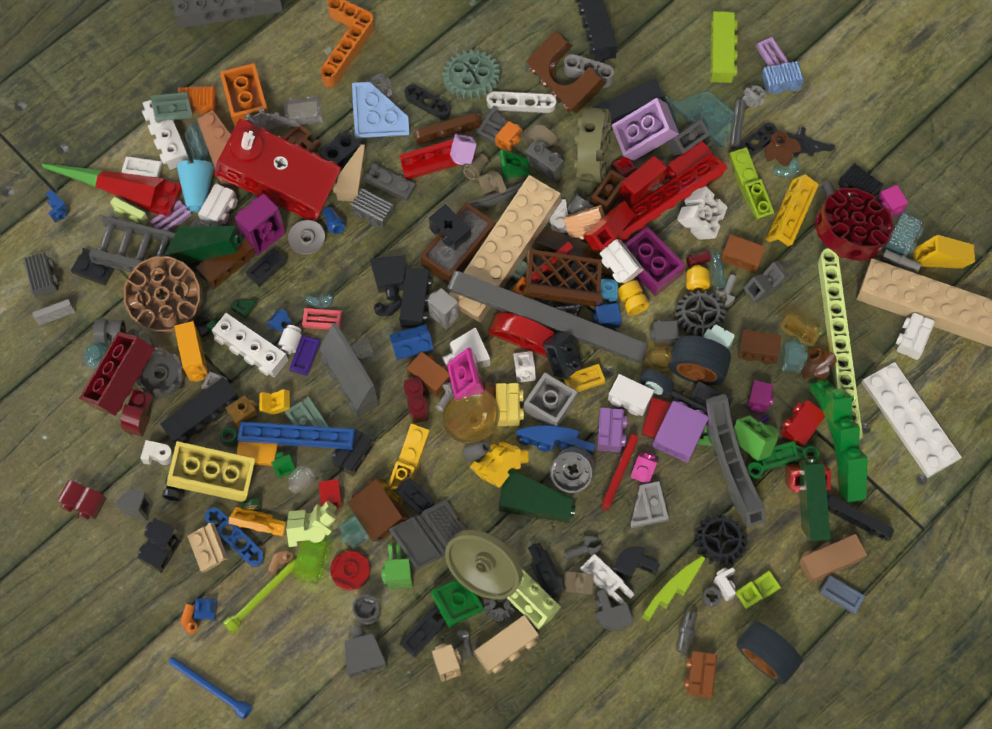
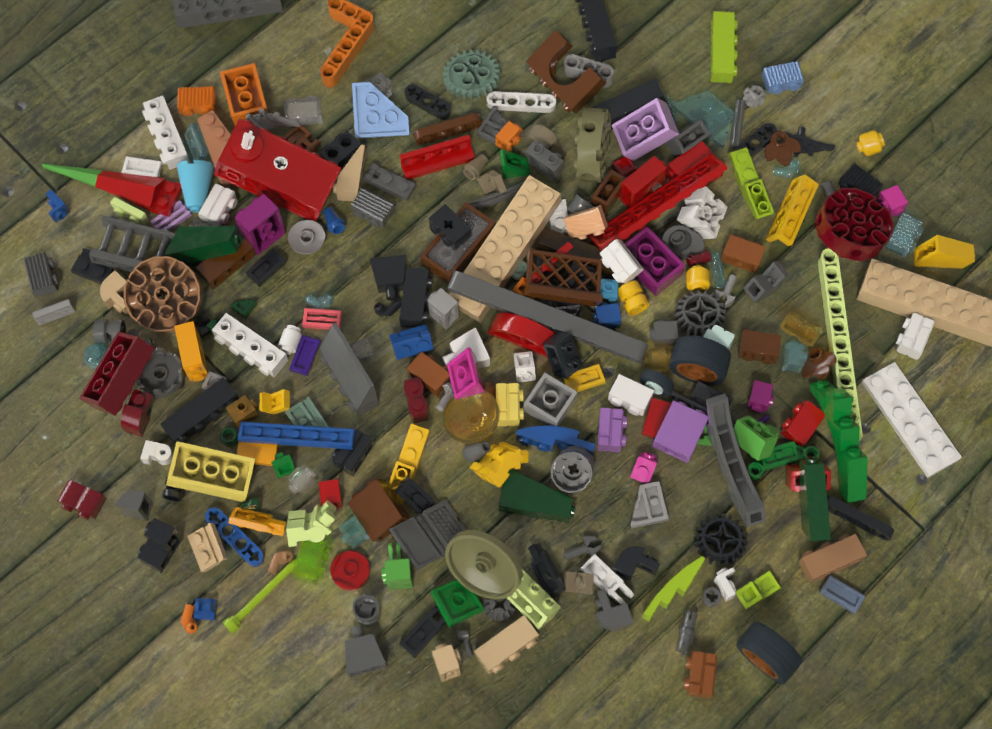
(113, 292): none -> tan brick
(171, 106): sand green plate -> none
(241, 708): blue piece -> none
(276, 320): blue tile -> none
(463, 149): lavender brick -> none
(609, 227): red slope -> none
(616, 480): red tile -> none
(683, 241): none -> dark grey piece
(763, 44): lavender tile -> none
(870, 143): none -> yellow head
(901, 261): light grey pin -> none

